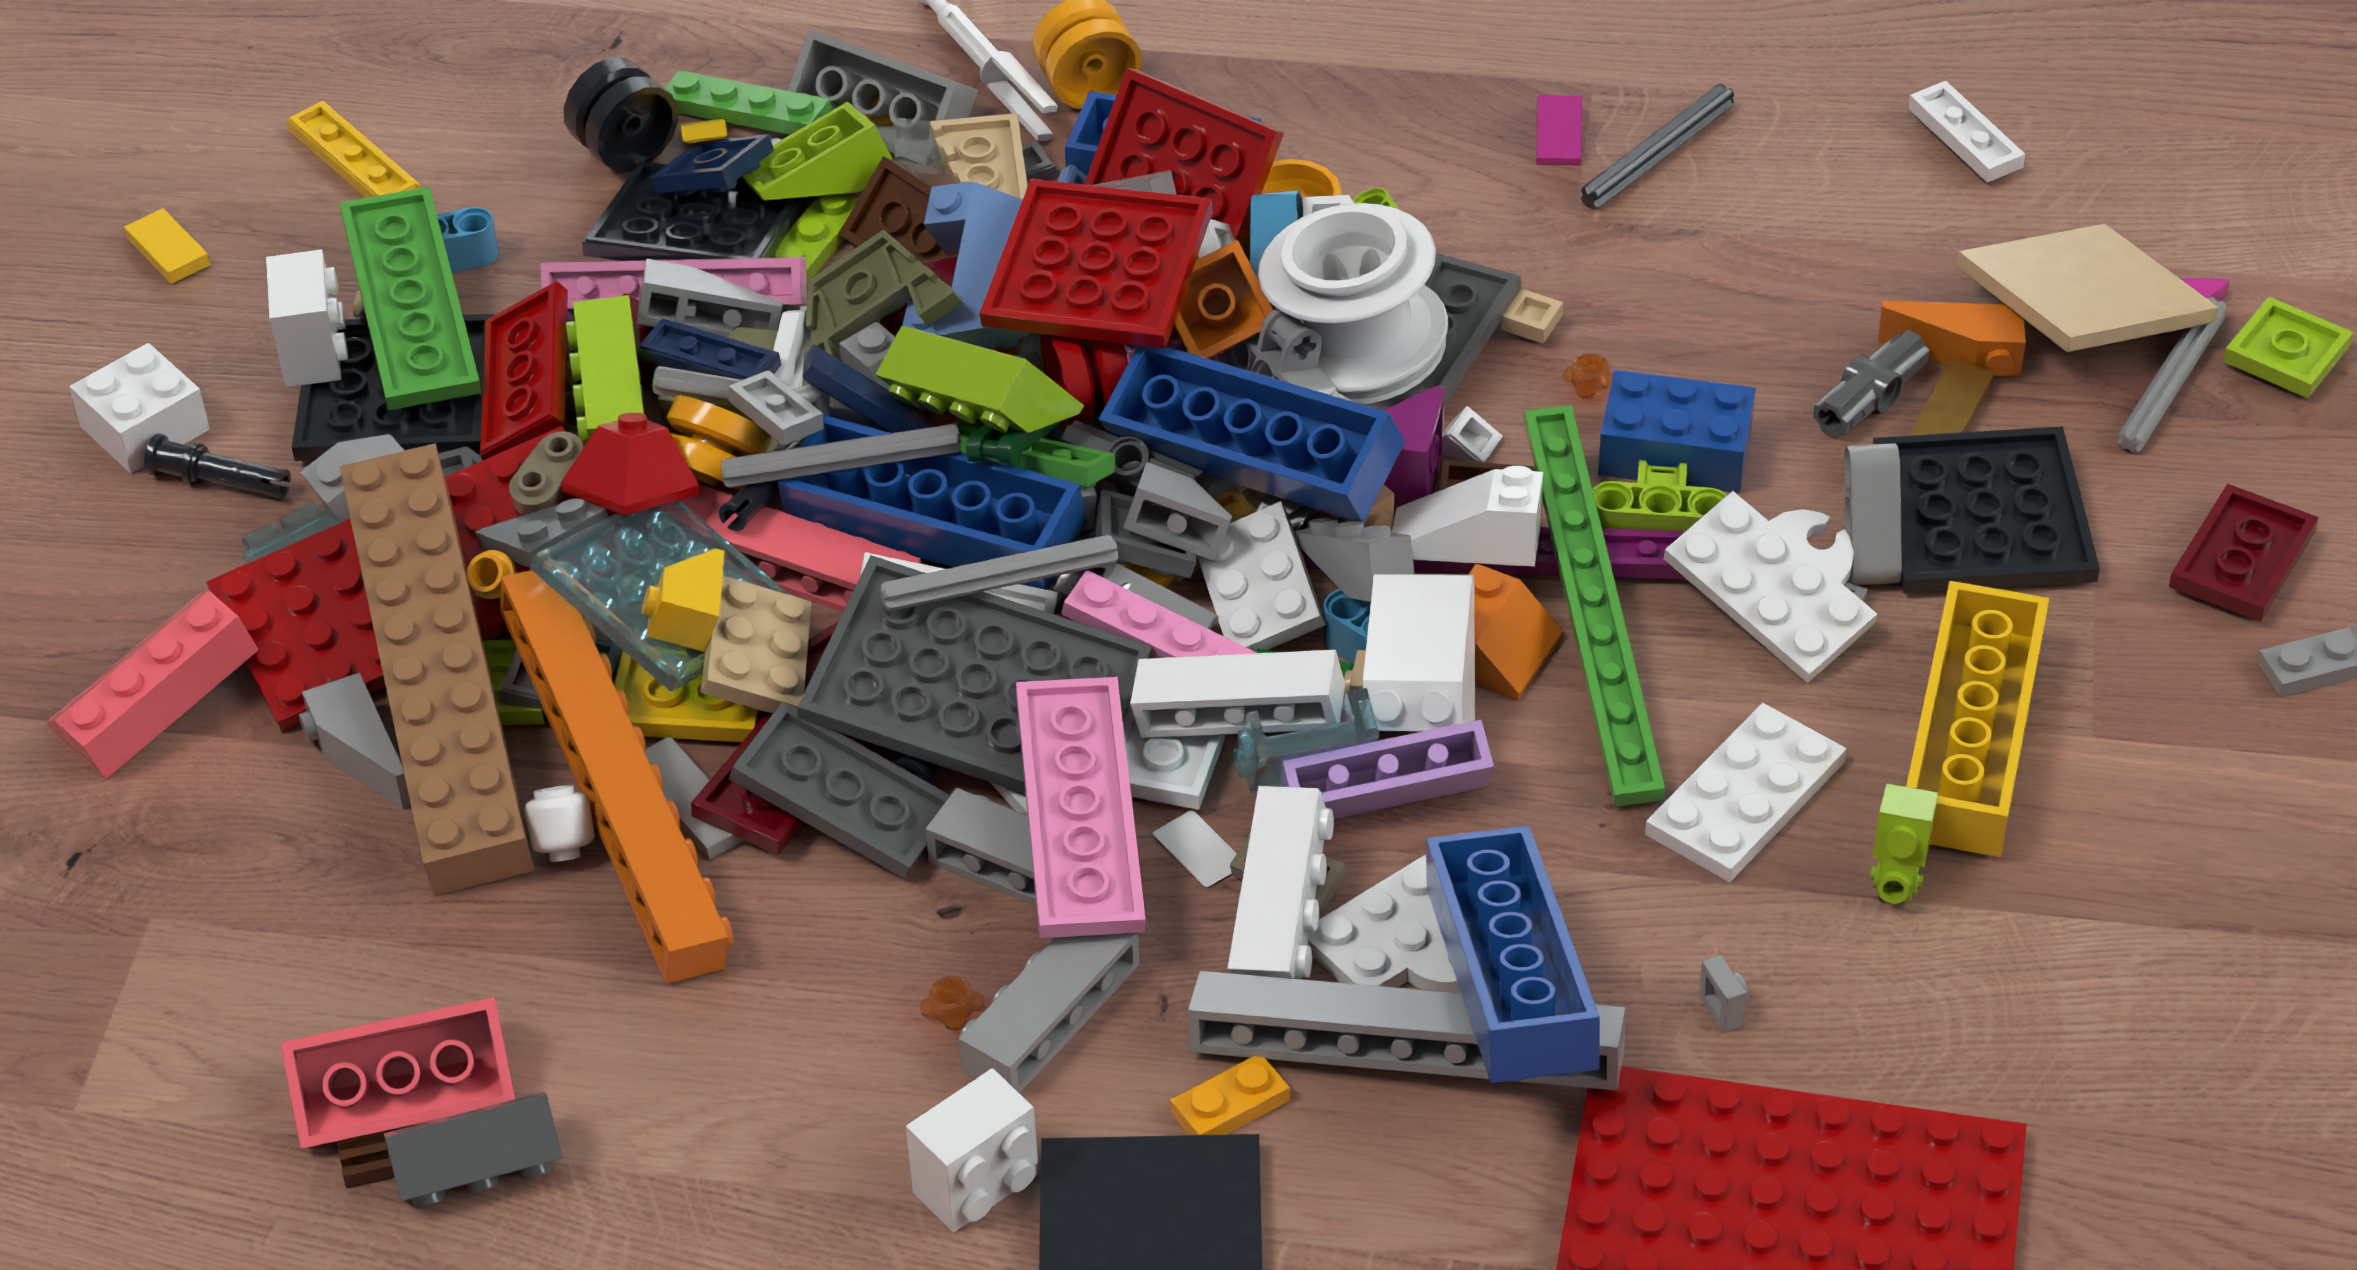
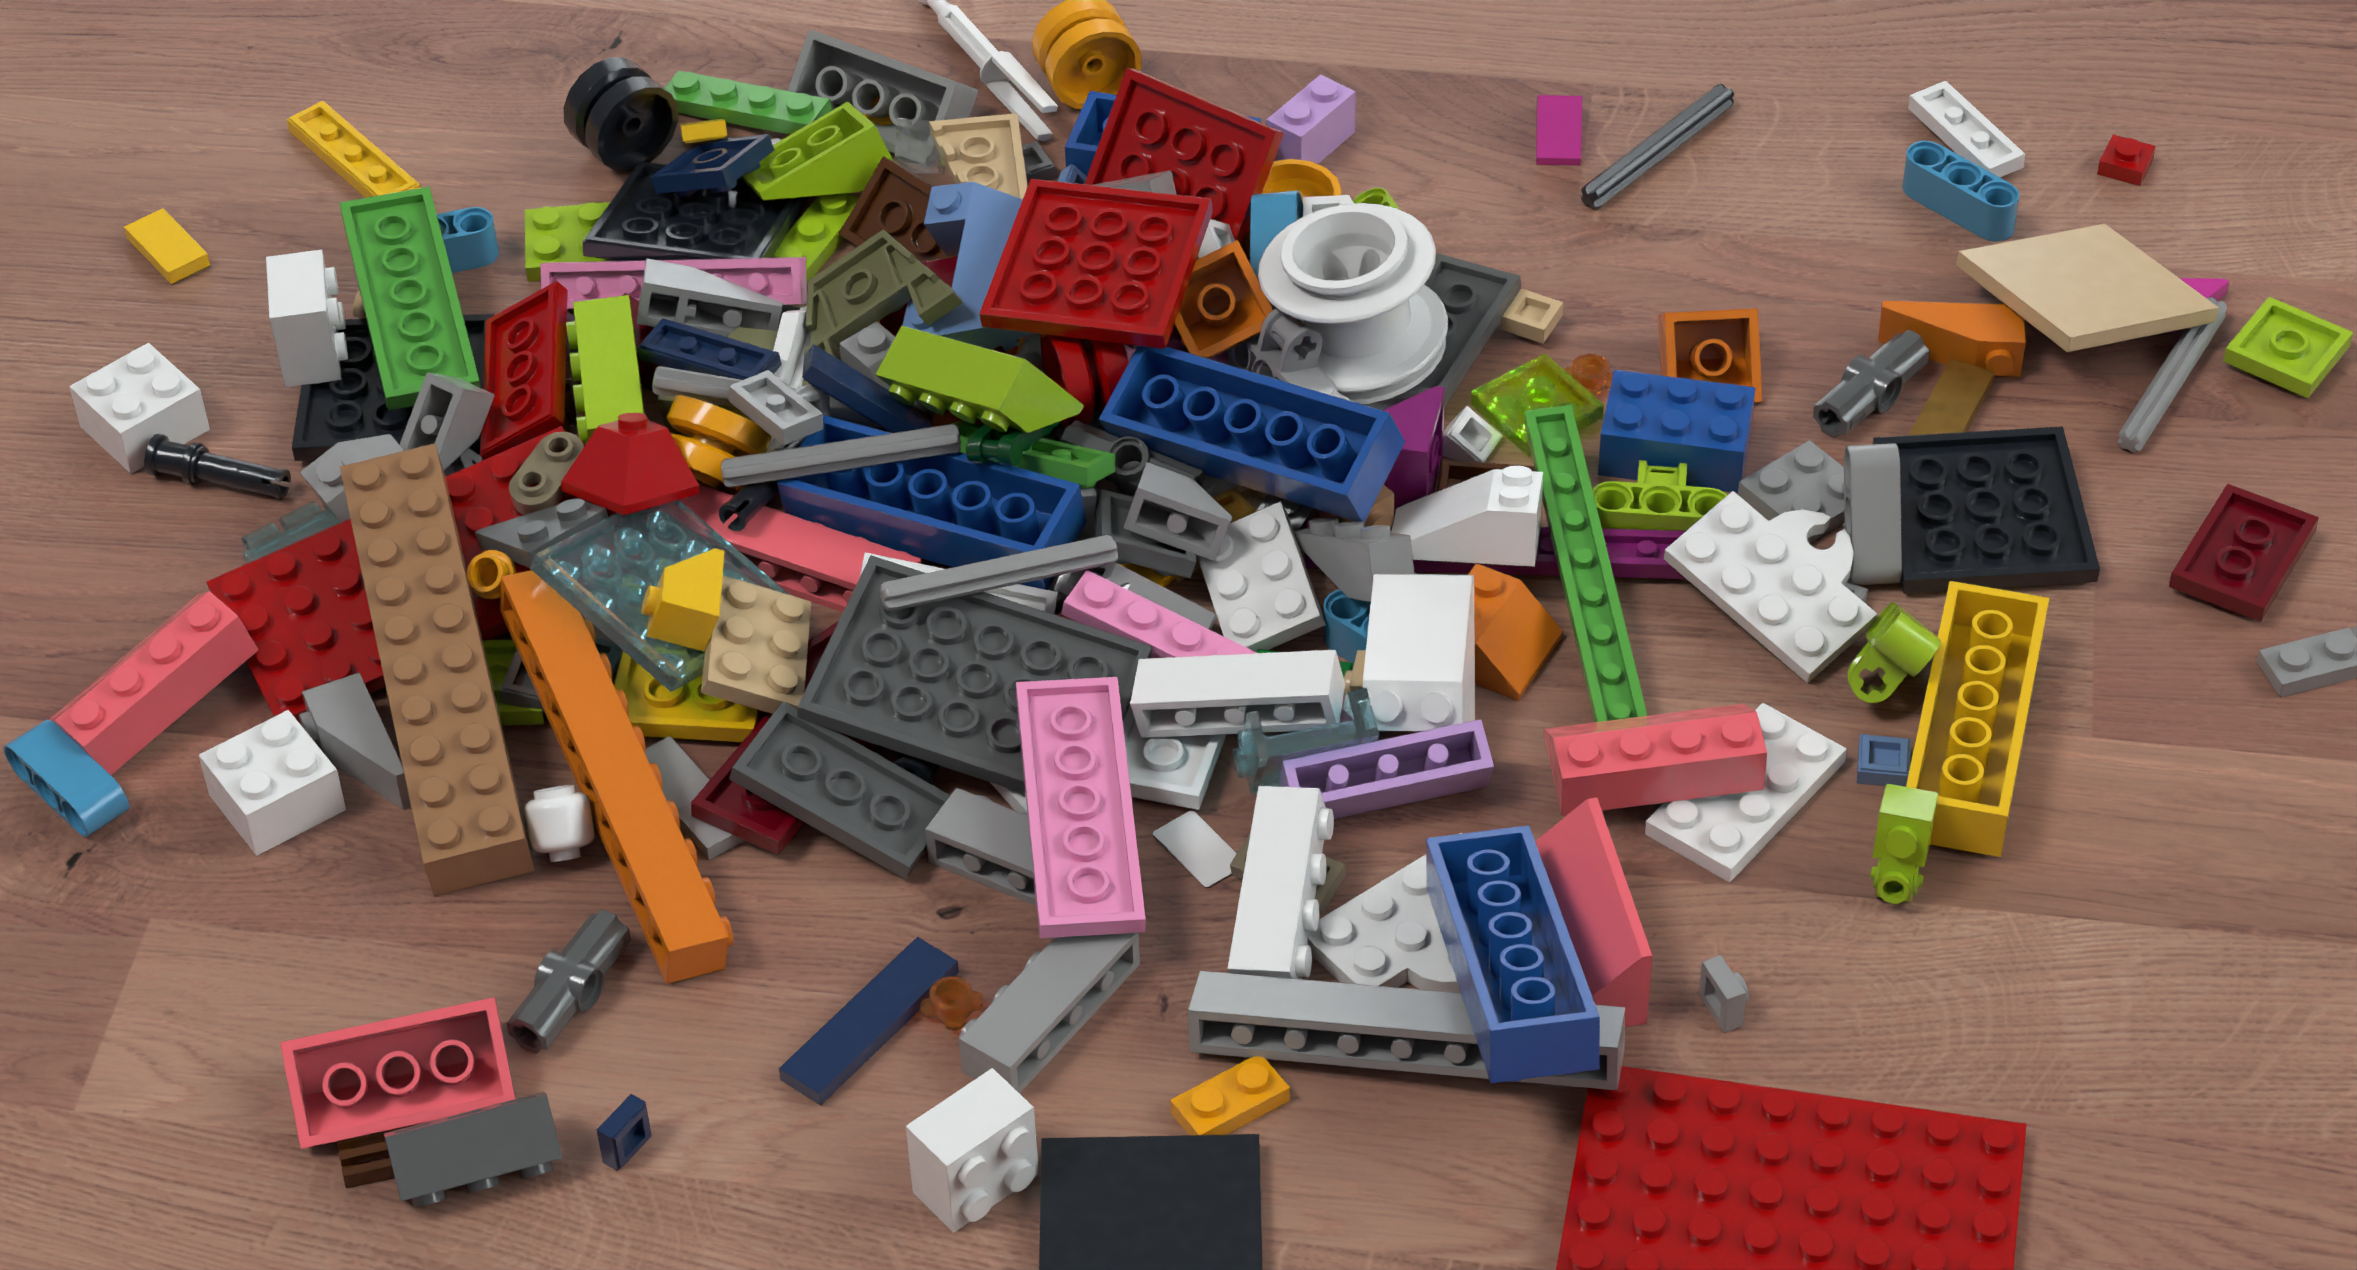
(66, 778): none -> dark azure beam
(272, 782): none -> white brick
(448, 415): none -> light grey slope
(558, 235): none -> lime plate
(568, 981): none -> dark grey piece
(624, 1132): none -> dark blue tile
(867, 1021): none -> dark blue tile
(1315, 120): none -> lavender brick
(1531, 387): none -> clear neon green plate
(1599, 910): none -> coral slope
(1658, 758): none -> coral slope
(1712, 346): none -> orange slope
(1798, 481): none -> light grey plate
(1883, 760): none -> medium blue tile
(1897, 646): none -> lime piece
(1960, 191): none -> dark azure beam
(2126, 160): none -> red plate

